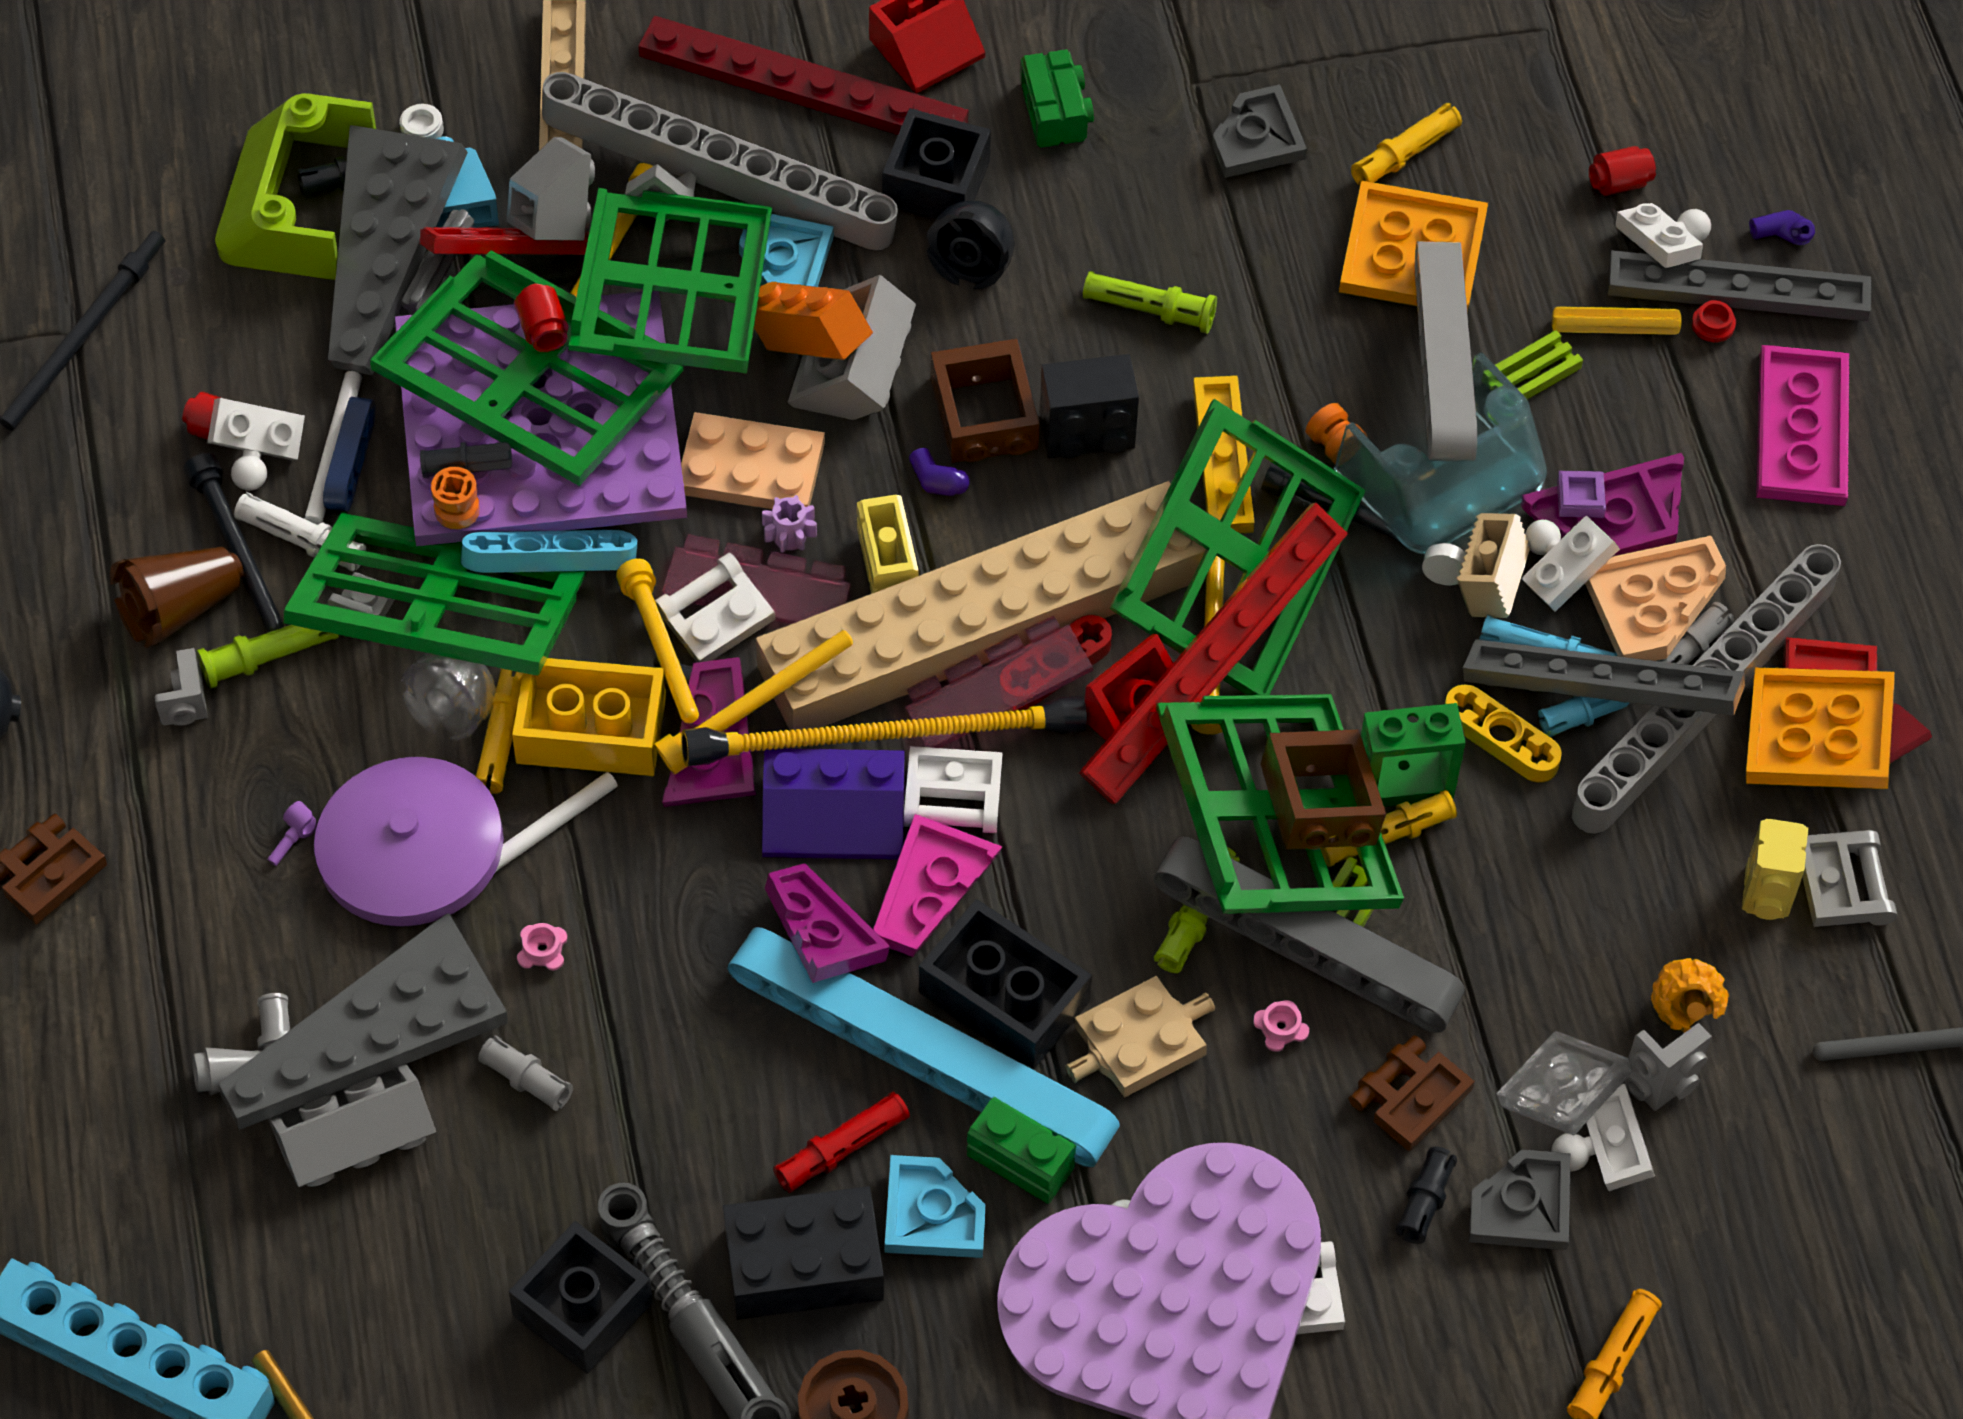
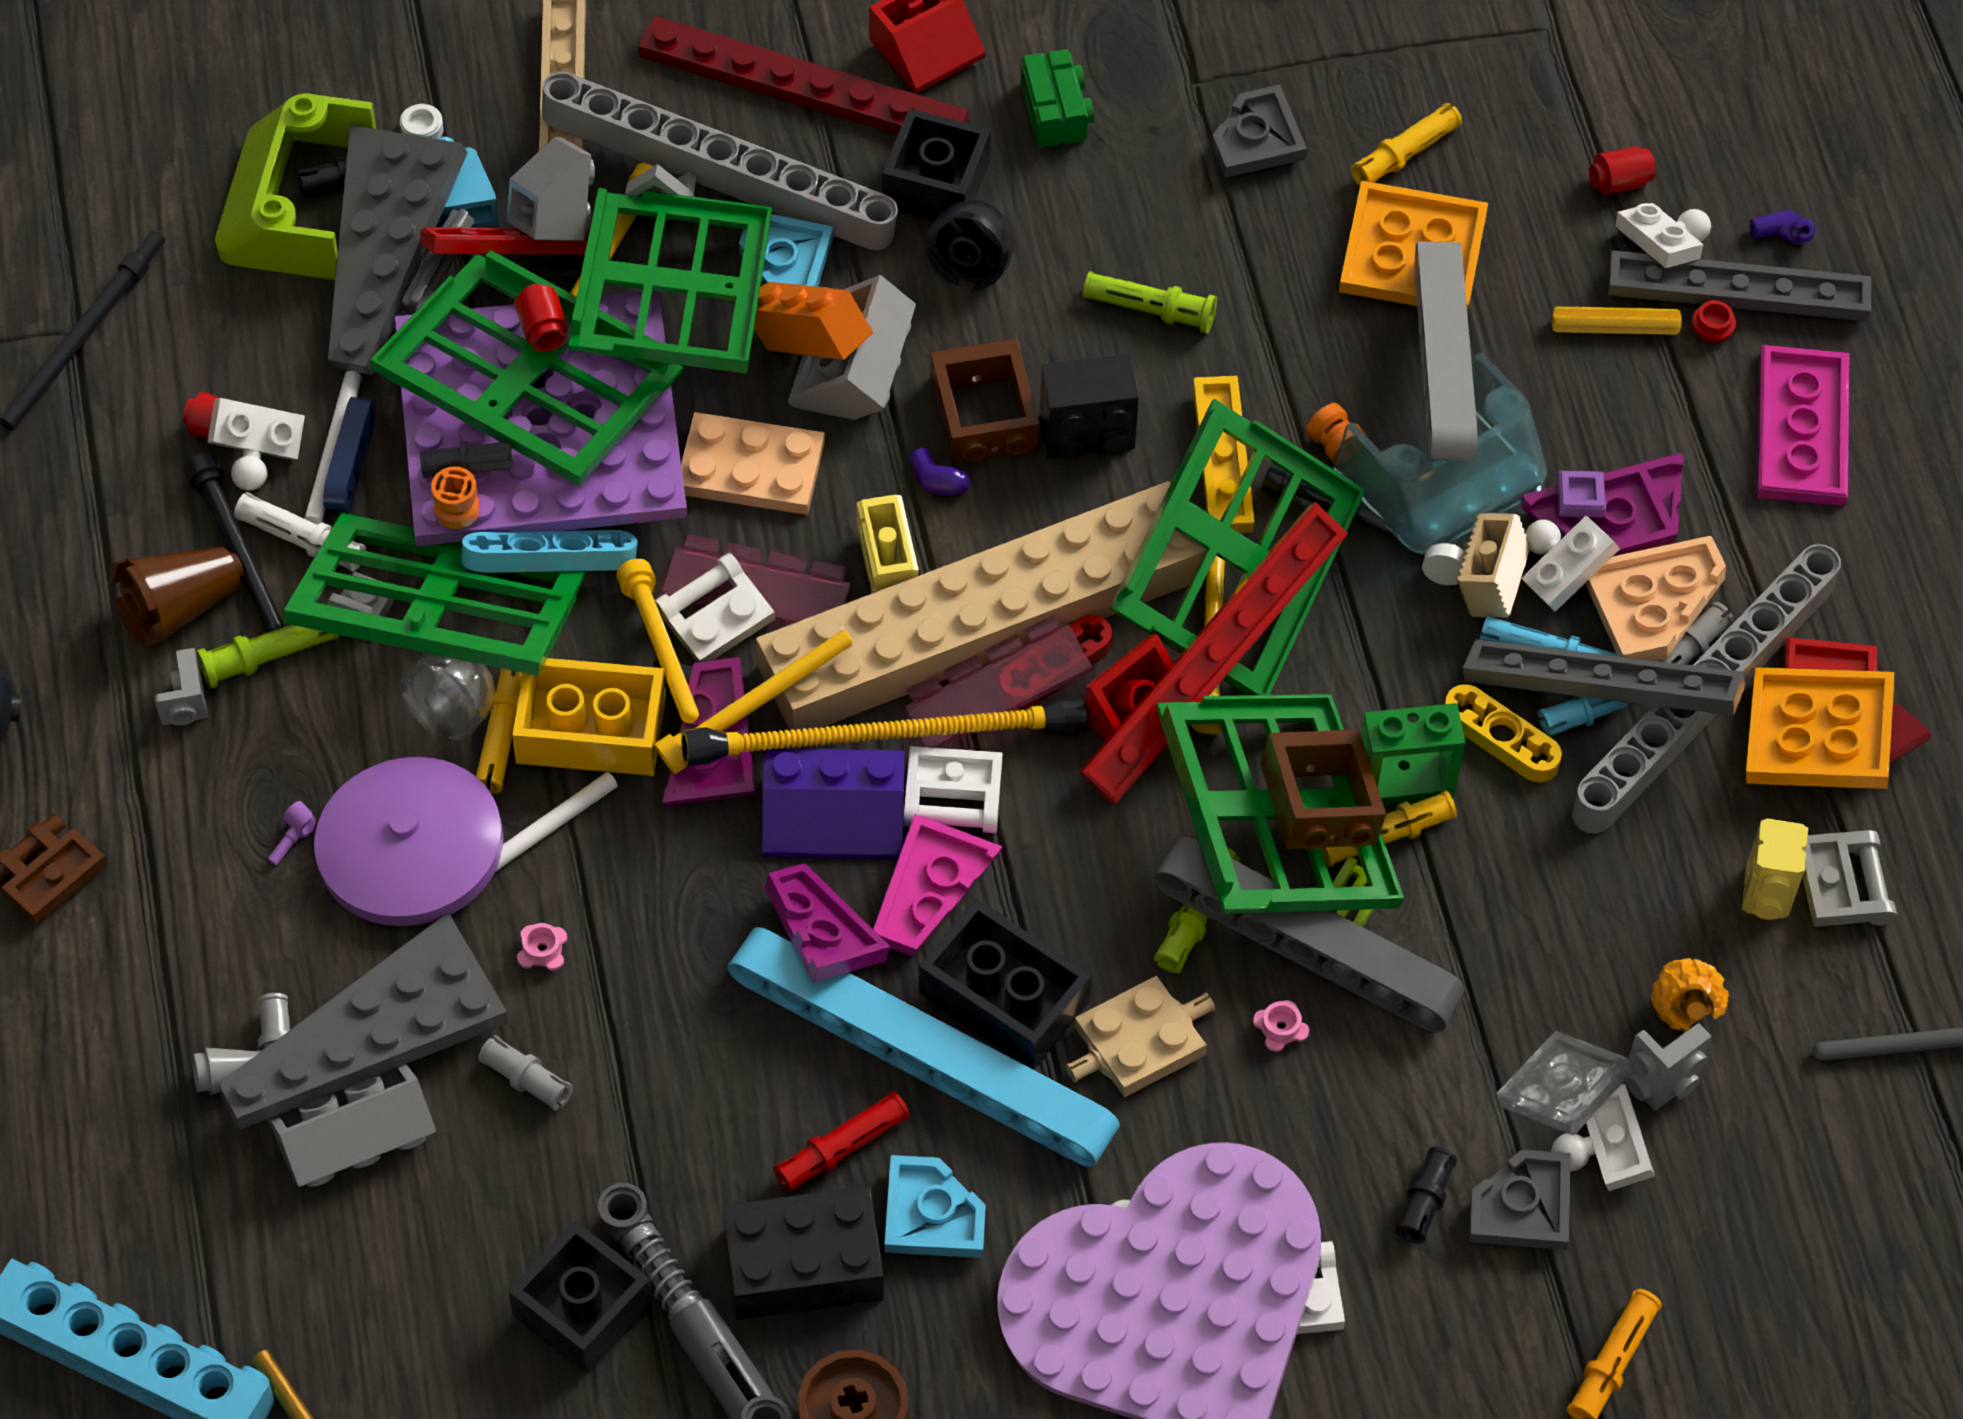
(789, 523): lavender gear -> none
(1020, 1150): green brick -> none
(1422, 1101): reddish brown plate -> none
(1520, 365): lime tile -> none

